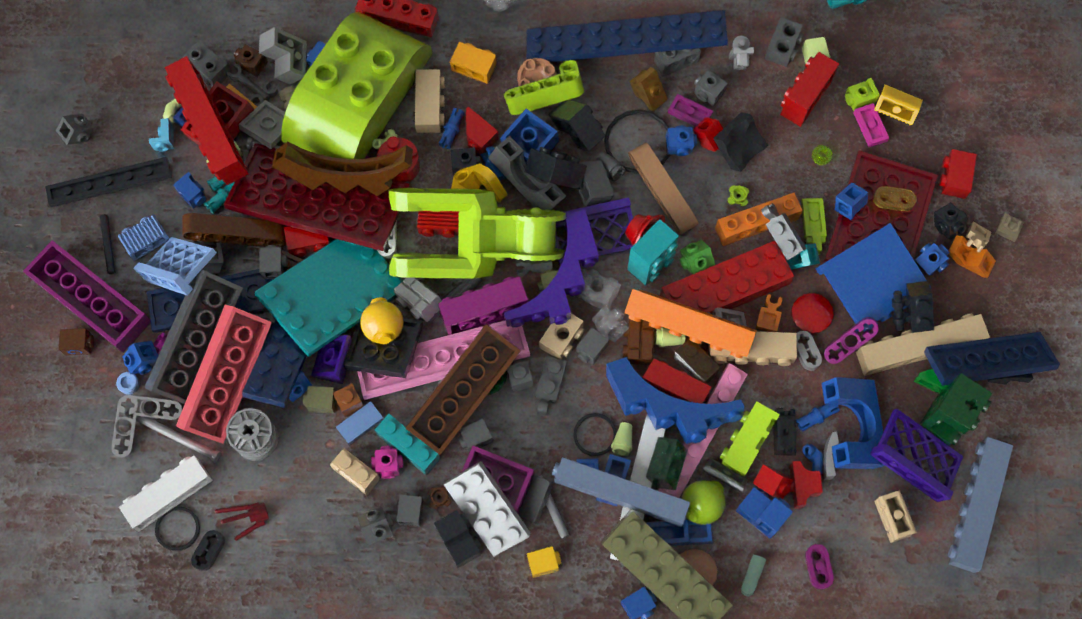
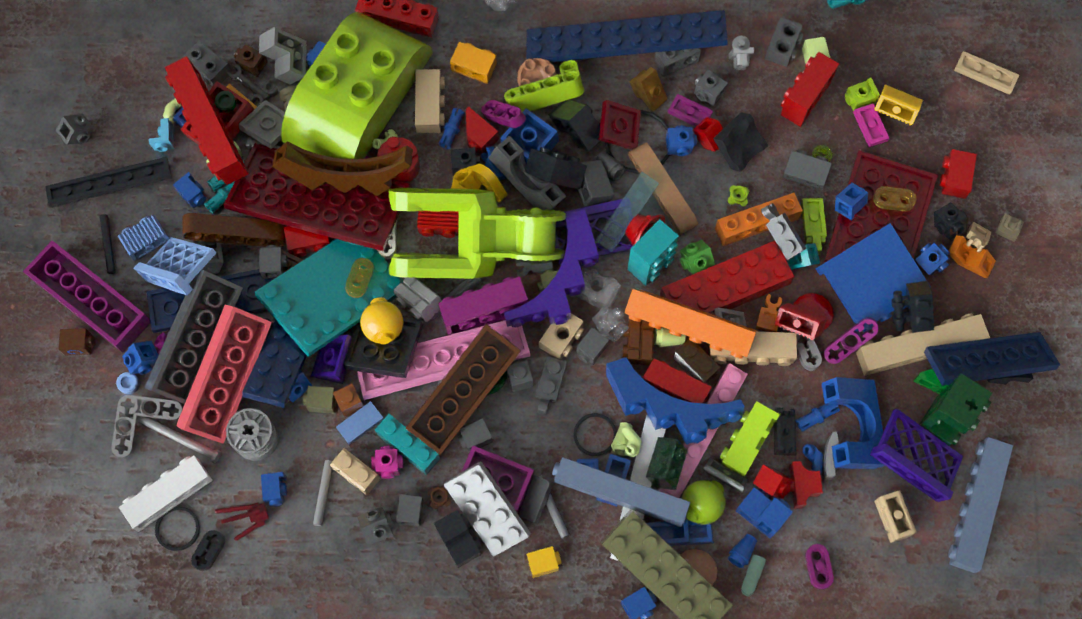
(225, 101): none -> dark green tile
(274, 488): none -> blue brick
(323, 491): none -> light grey bar
(360, 276): none -> clear yellow plate
(512, 116): none -> magenta beam
(619, 125): none -> dark red plate
(626, 211): none -> clear light blue tile
(634, 441): none -> yellowish green arm
(742, 551): none -> blue cone
(800, 321): none -> red brick
(807, 169): none -> dark grey brick
(986, 72): none -> tan plate

